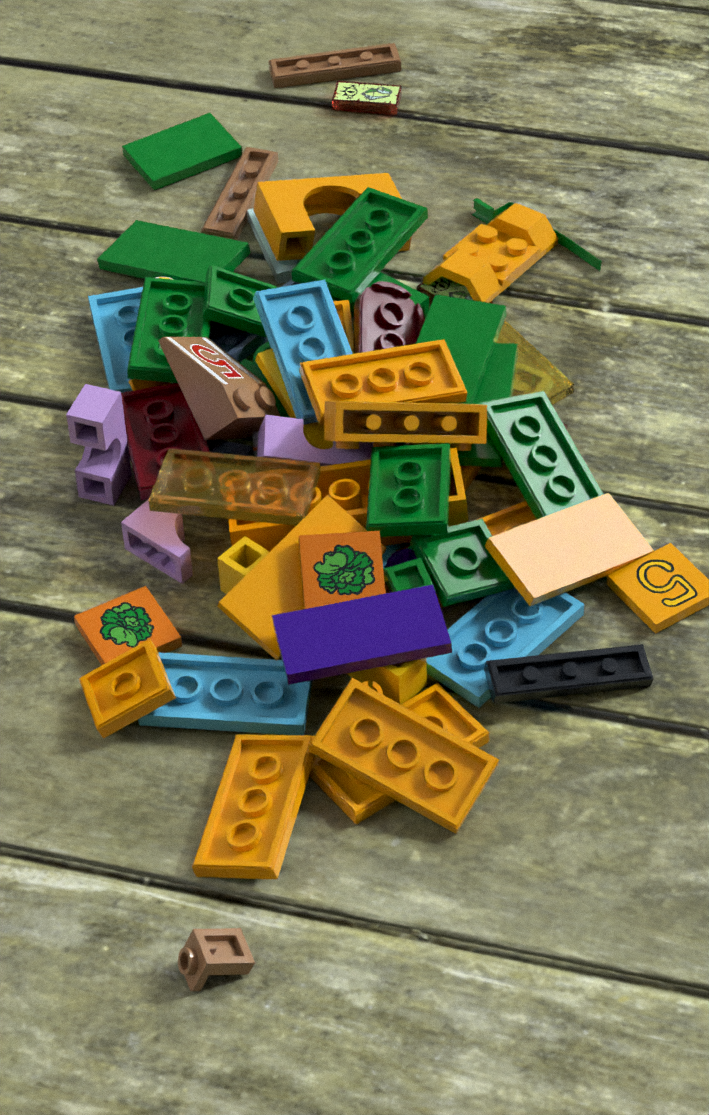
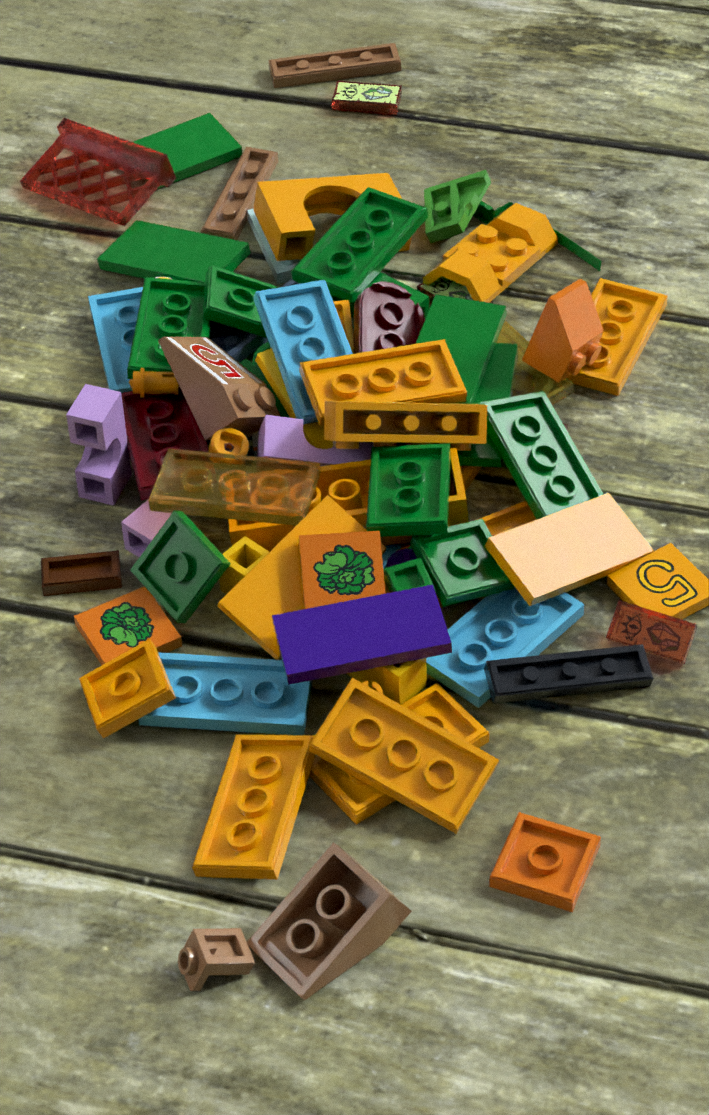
(81, 573): none -> reddish brown tile
(112, 154): none -> clear red fence
(154, 383): none -> light orange pin
(180, 566): none -> green tile
(229, 442): none -> light orange tile
(327, 923): none -> medium nougat slope
(453, 205): none -> bright green wing
(545, 862): none -> orange tile
(566, 333): none -> orange slope
(627, 322): none -> light orange tile
(657, 632): none -> clear red tile

